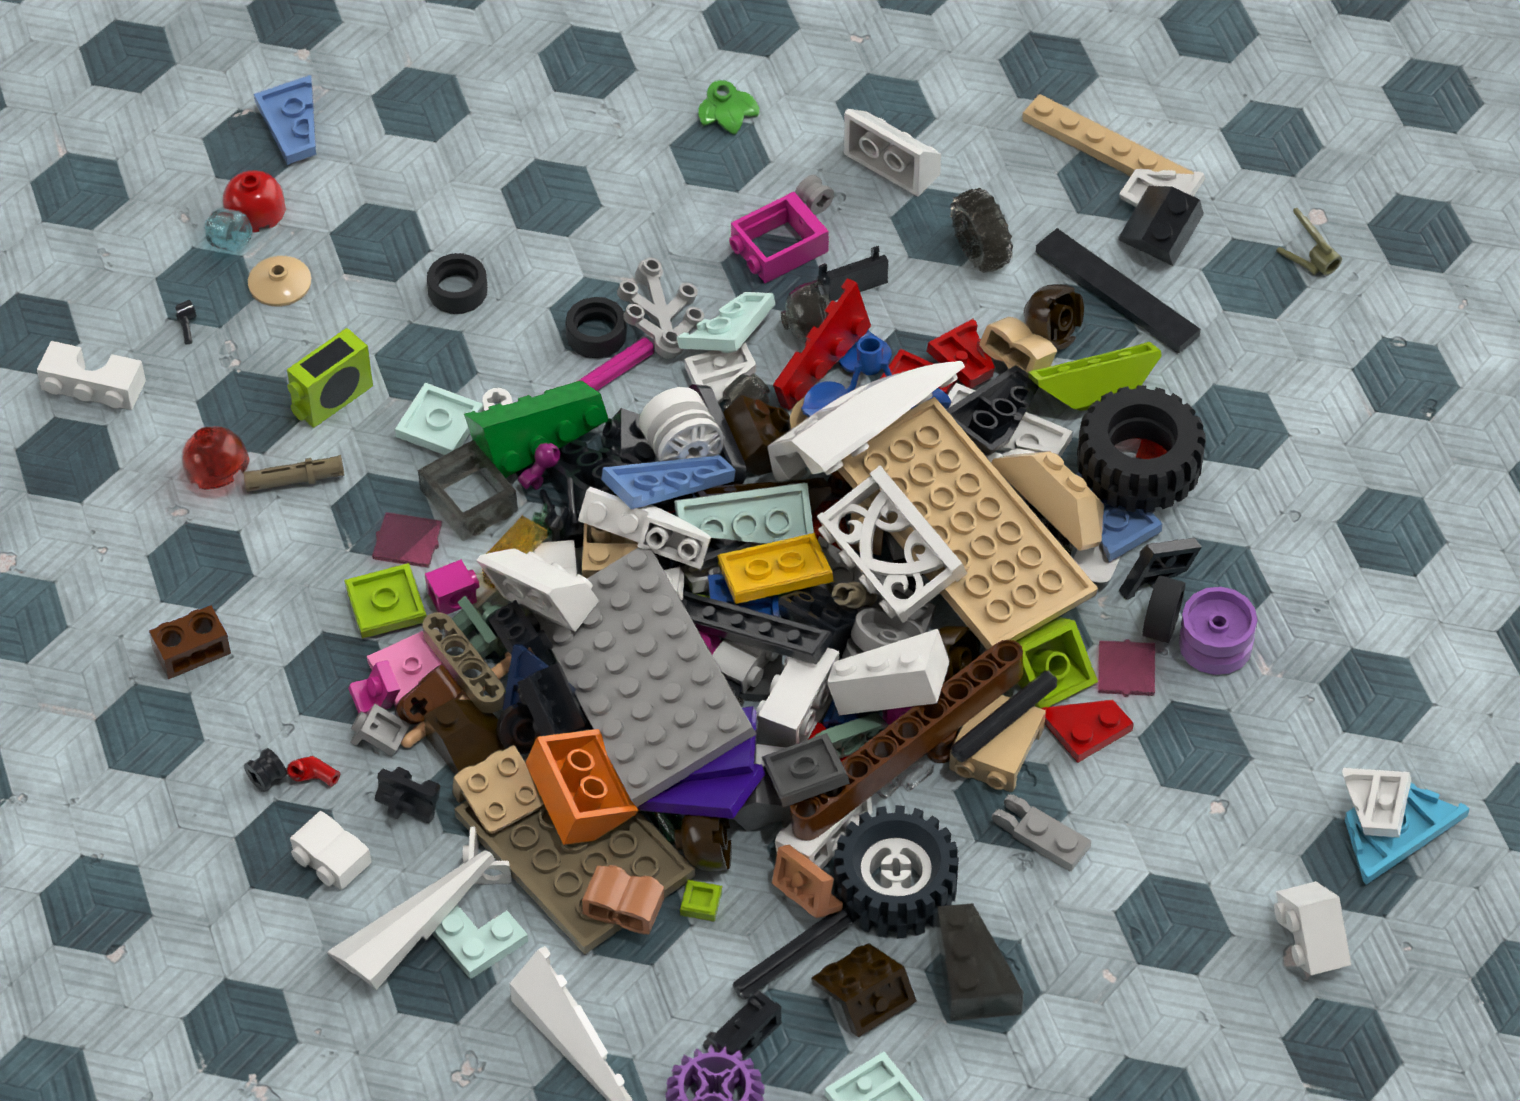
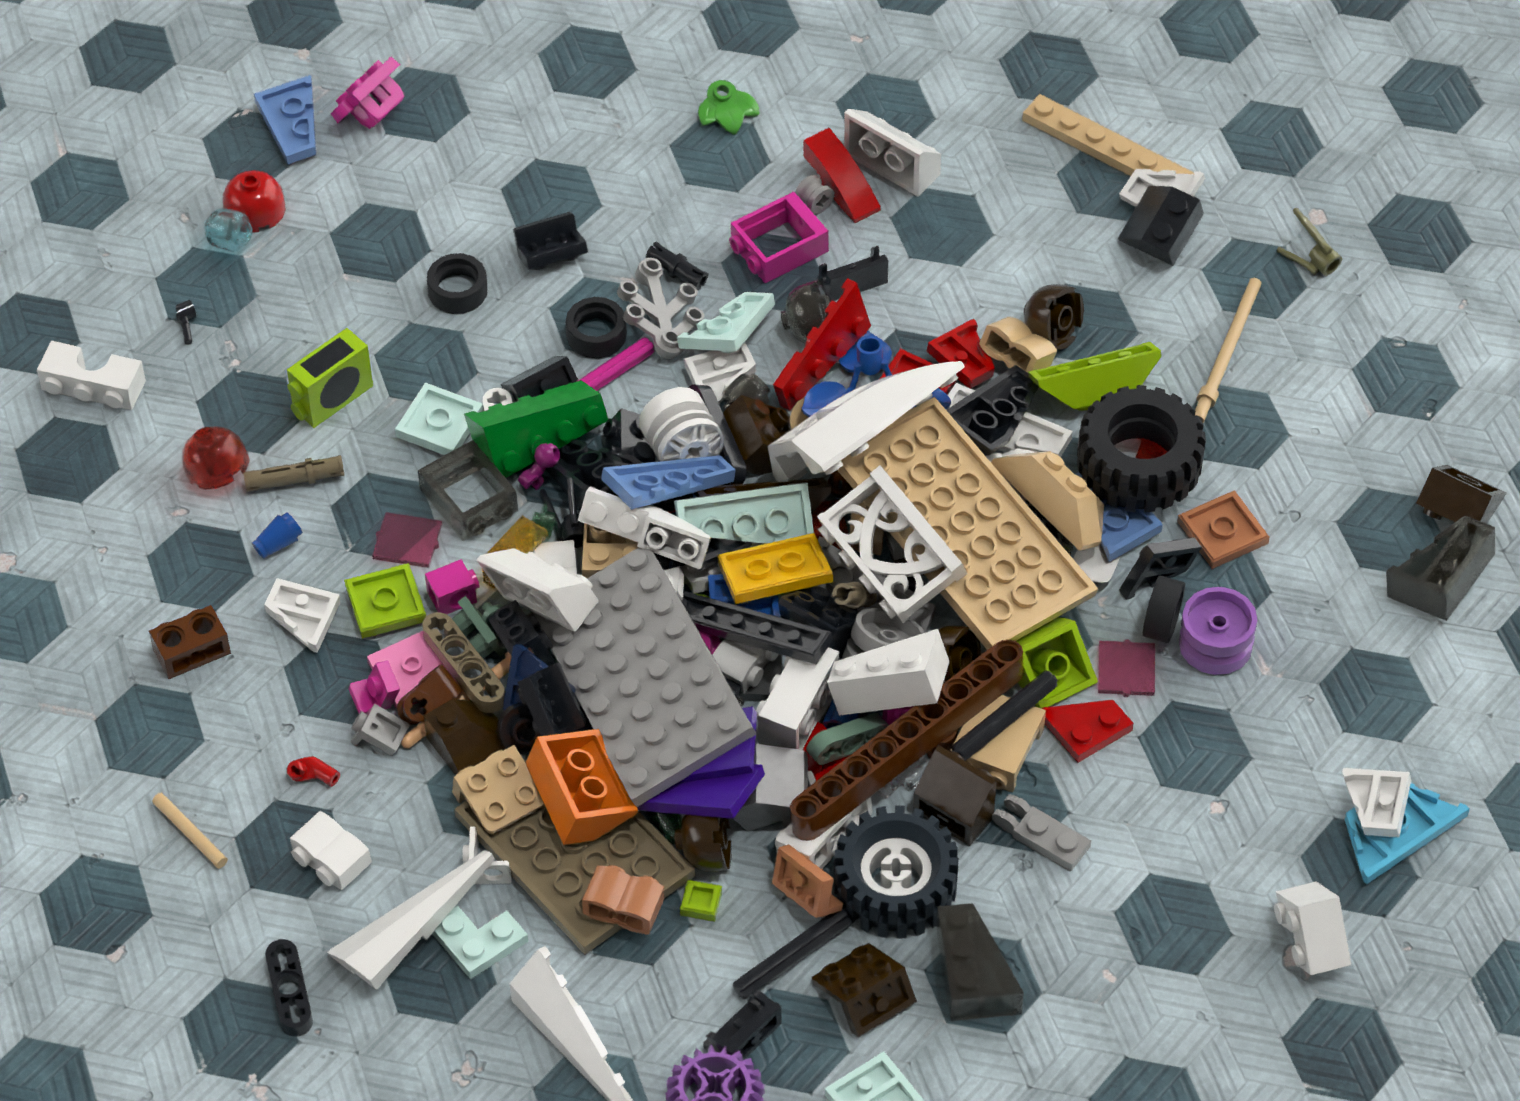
(189, 830): none -> tan bar
(265, 769): black wheel -> none
(277, 535): none -> blue cone
(279, 281): tan dish -> none
(299, 997): none -> black beam
(302, 611): none -> white wing
(359, 102): none -> dark pink piece
(407, 796): black hips -> none
(544, 376): none -> black panel
(549, 241): none -> black bracket
(556, 522): black hand -> none
(677, 265): none -> black pin
(805, 770): dark grey tile -> none
(841, 174): none -> red slope
(956, 795): none -> dark brown slope
(981, 230): clear smoke gear -> none
(1118, 290): black tile -> none
(1209, 393): none -> tan bar
(1223, 529): none -> nougat tile
(1445, 570): none -> clear smoke wedge
(1457, 495): none -> dark brown slope

